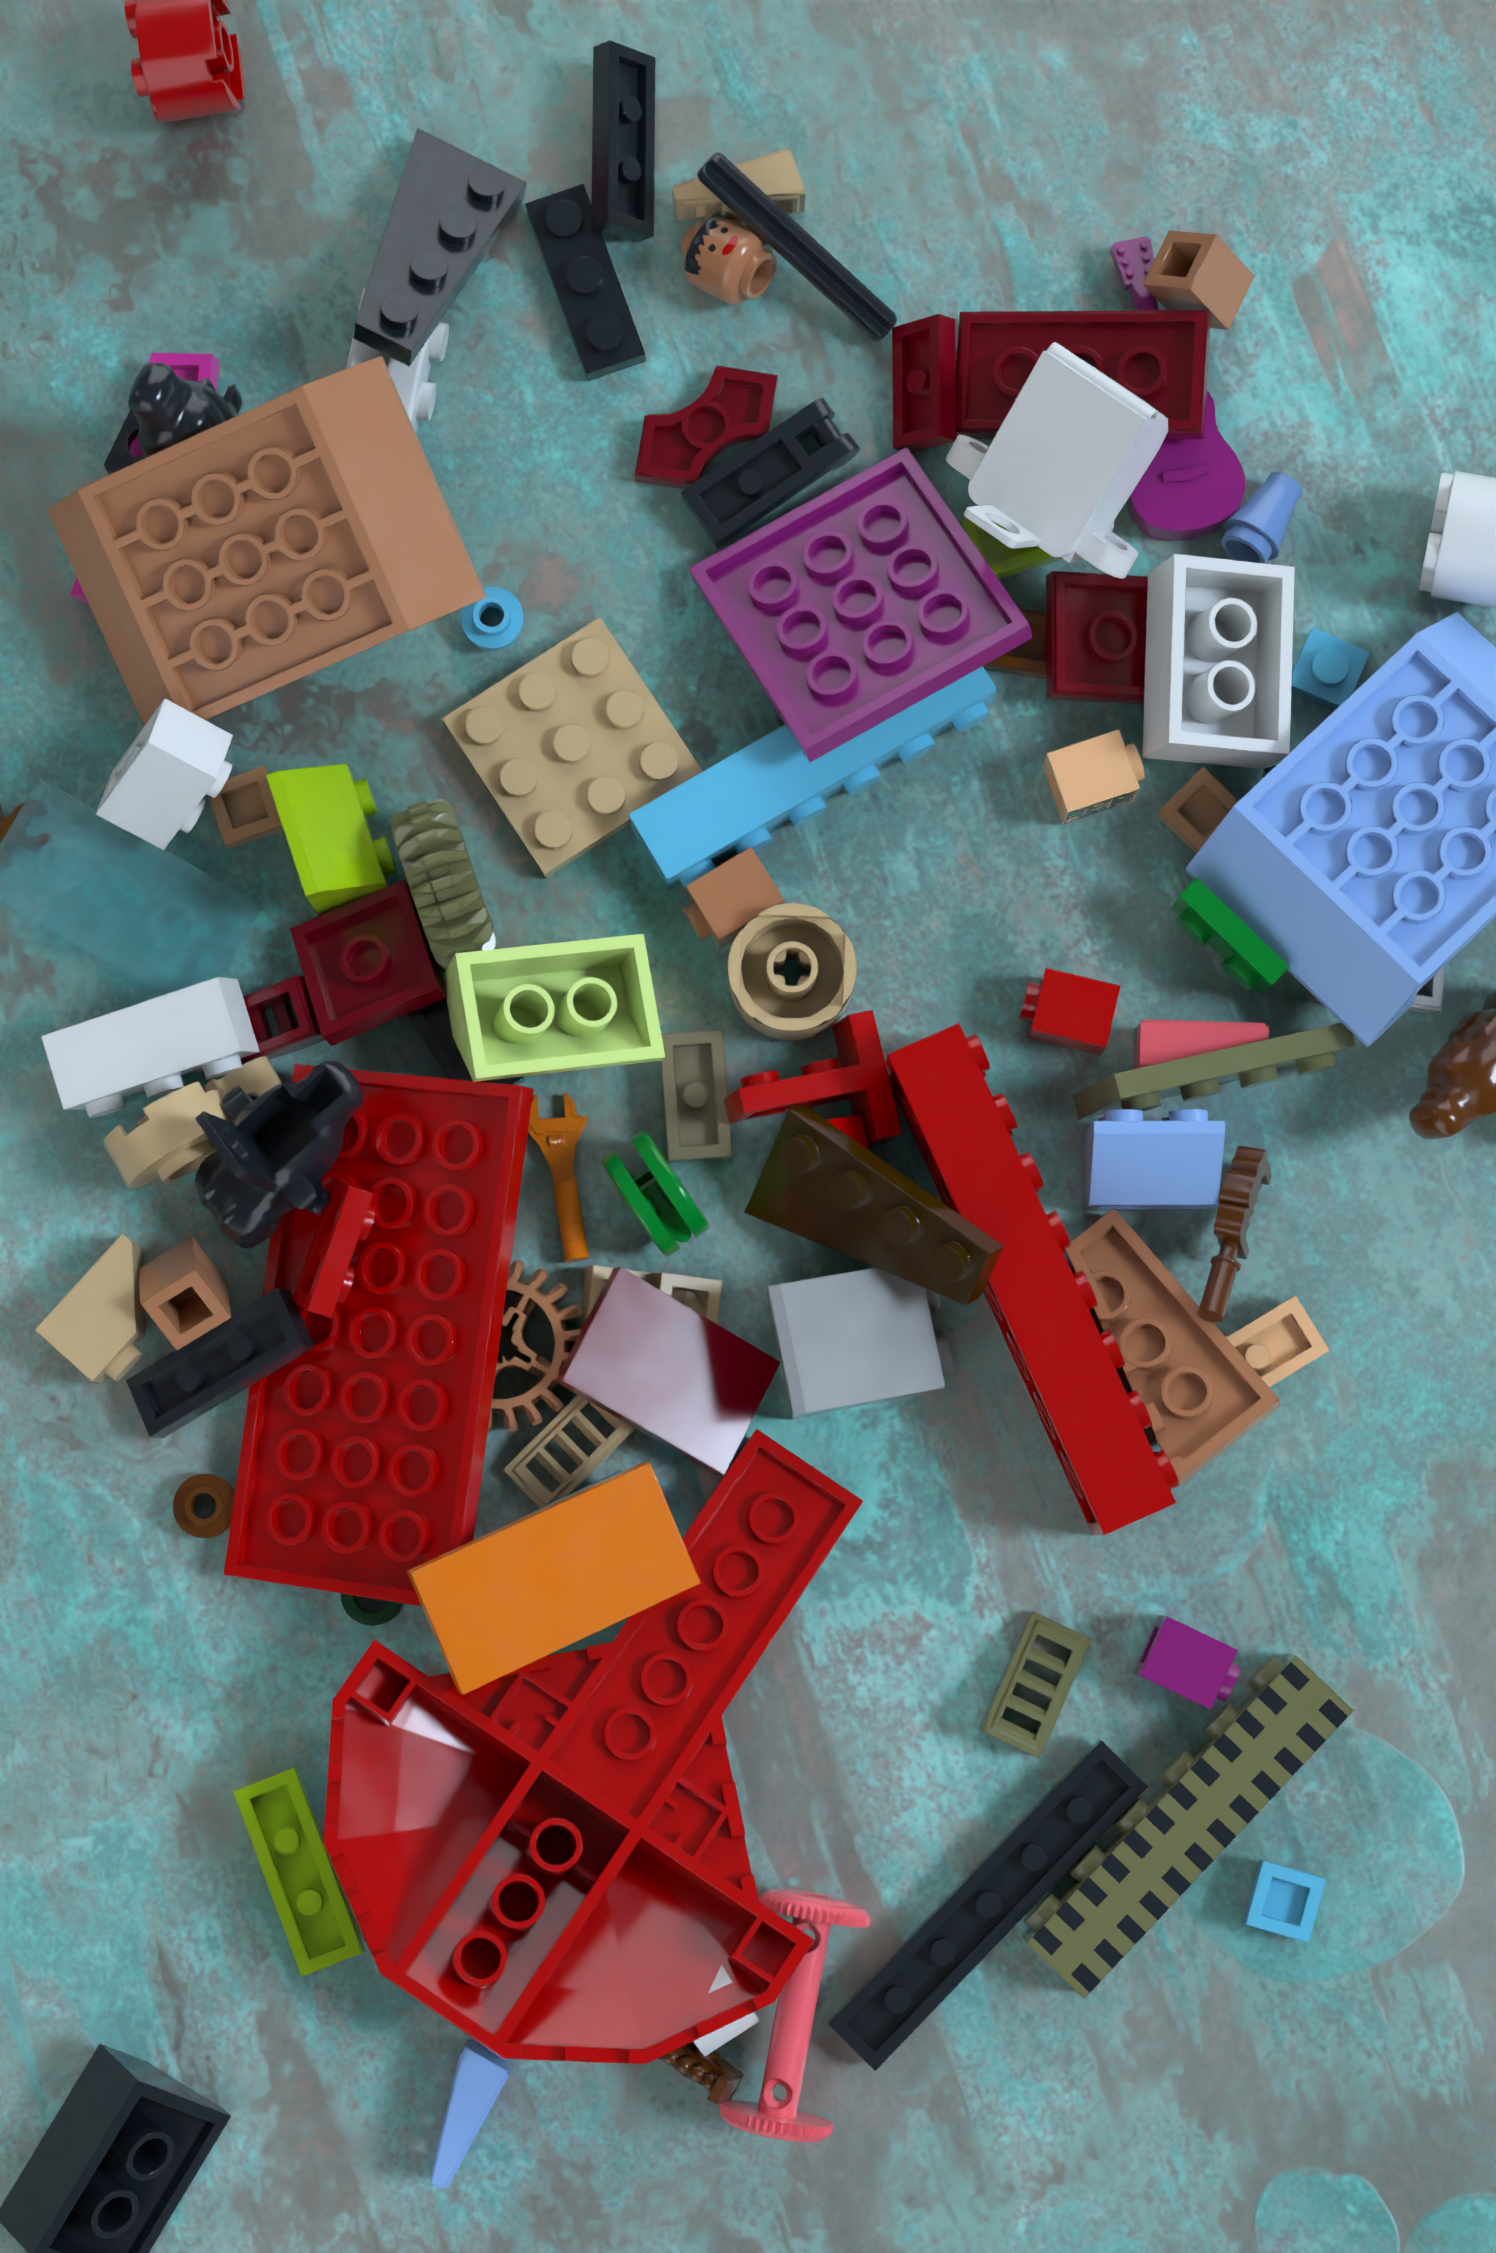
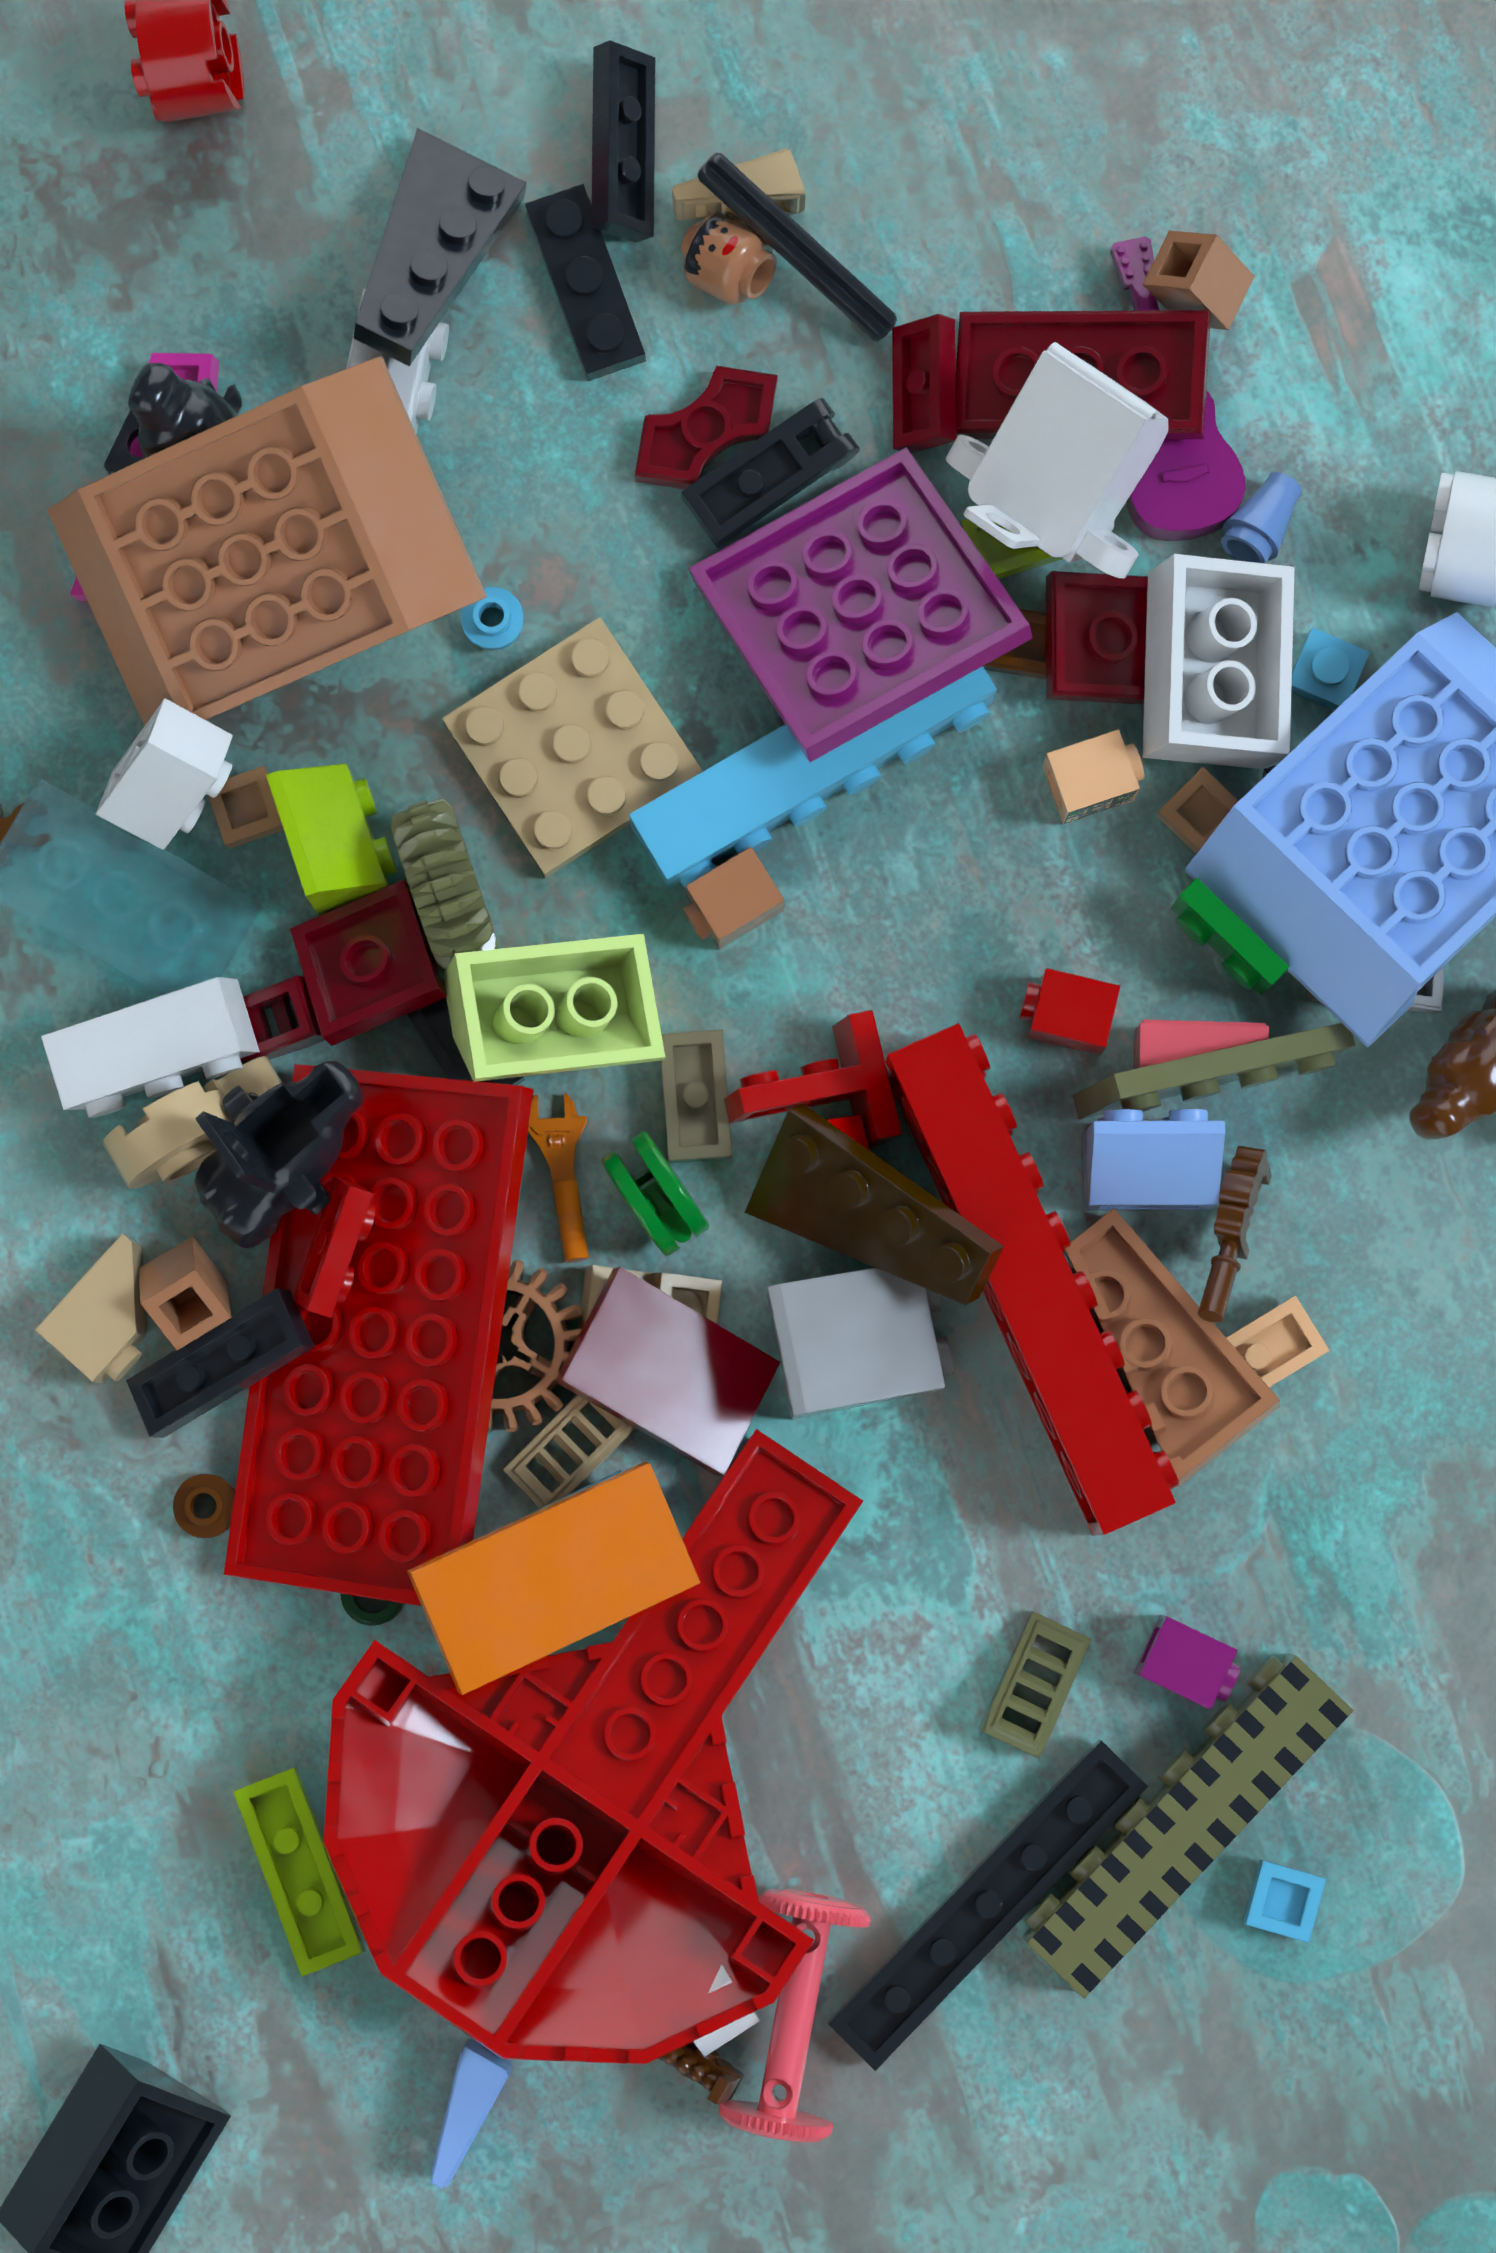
(820, 948): tan brick -> none

